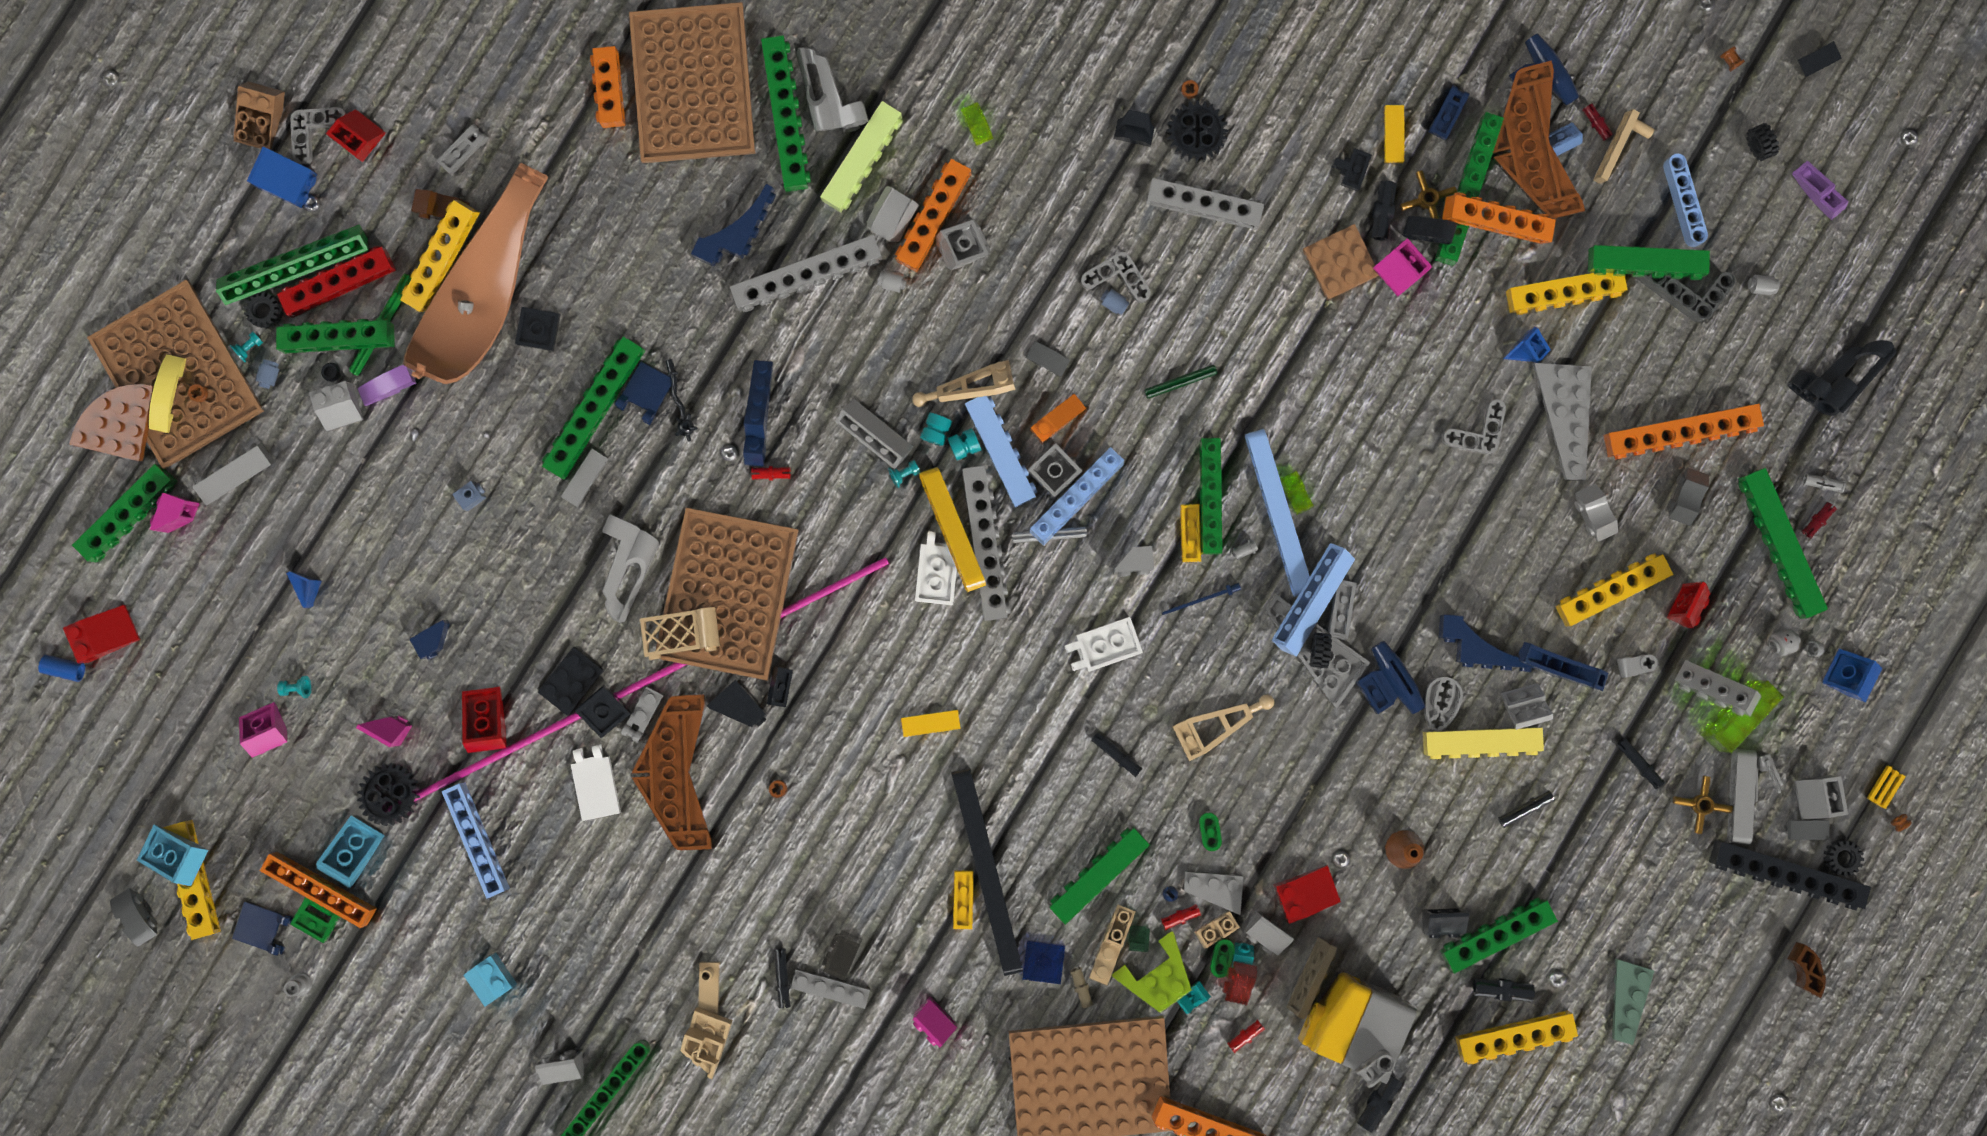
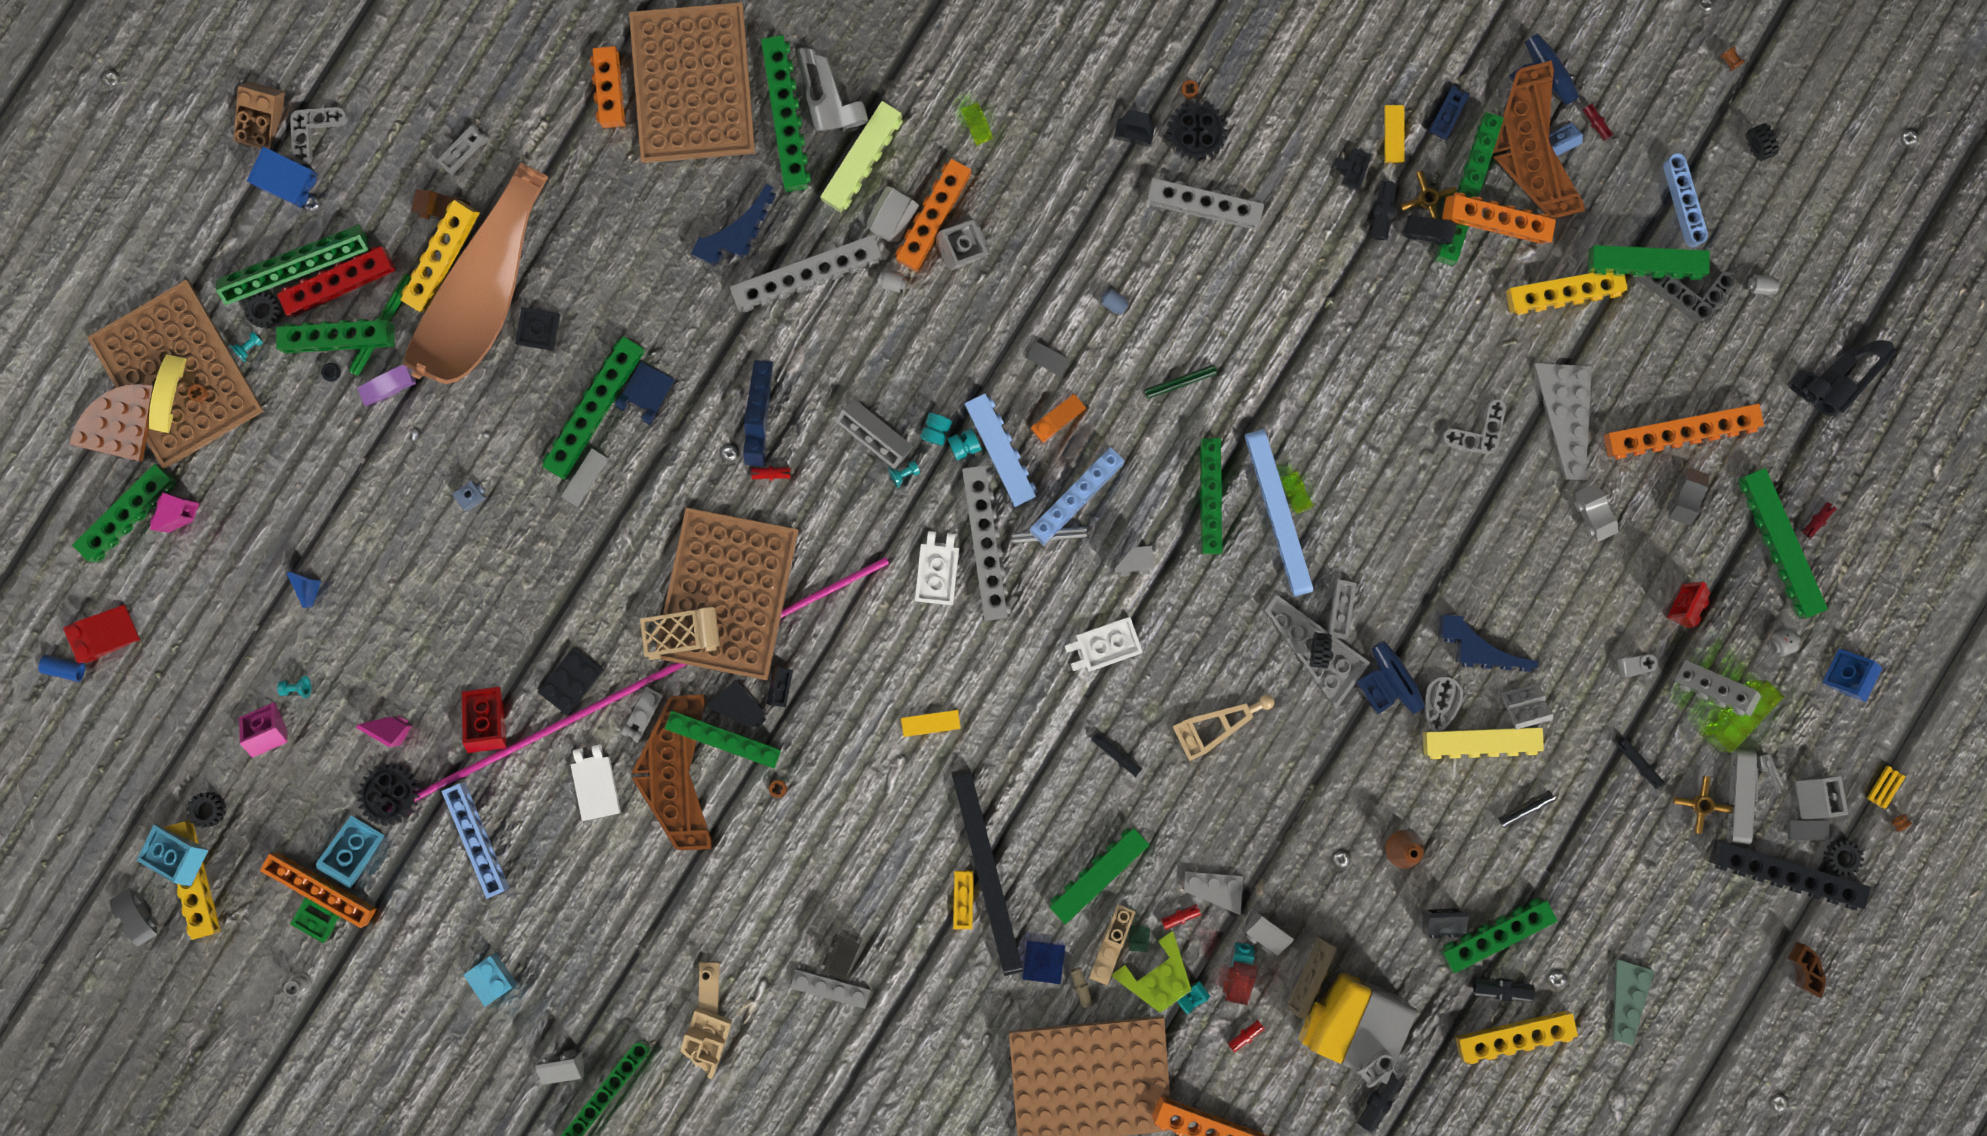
(194, 809): none -> black tyre
(233, 474): light grey brick -> none
(259, 927): dark blue flag -> none
(267, 374): sand blue brick -> none
(336, 405): light grey slope -> none
(356, 134): red slope -> none
(430, 640): dark blue slope -> none
(465, 306): light grey hinge -> none
(602, 711): black plate -> none
(634, 549): light grey panel -> none
(685, 425): black piece -> none
(723, 739): none -> green brick
(781, 977): black pin -> none
(934, 1022): dark pink slope -> none
(952, 529): yellow beam -> none
(1002, 381): tan plate -> none
(1054, 470): light grey slope -> none
(1115, 270): light grey beam -> none
(1173, 890): dark blue hinge -> none
(1190, 533): yellow tile -> none
(1209, 831): green plate -> none
(1217, 929): tan slope -> none
(1220, 957): green plate -> none
(1230, 590): dark blue sword -> none
(1245, 549): light grey pin -> none
(1306, 894): red slope -> none
(1313, 599): light blue brick -> none
(1340, 262): medium nougat plate -> none
(1402, 267): dark pink slope -> none
(1530, 347): blue slope -> none
(1562, 667): dark blue arch -> none
(1628, 123): tan piece -> none
(1659, 571): yellow brick -> none
(1810, 649): light grey hinge -> none
(1819, 59): black slope -> none
(1820, 190): medium lavender slope -> none
(1824, 482): light grey pin -> none

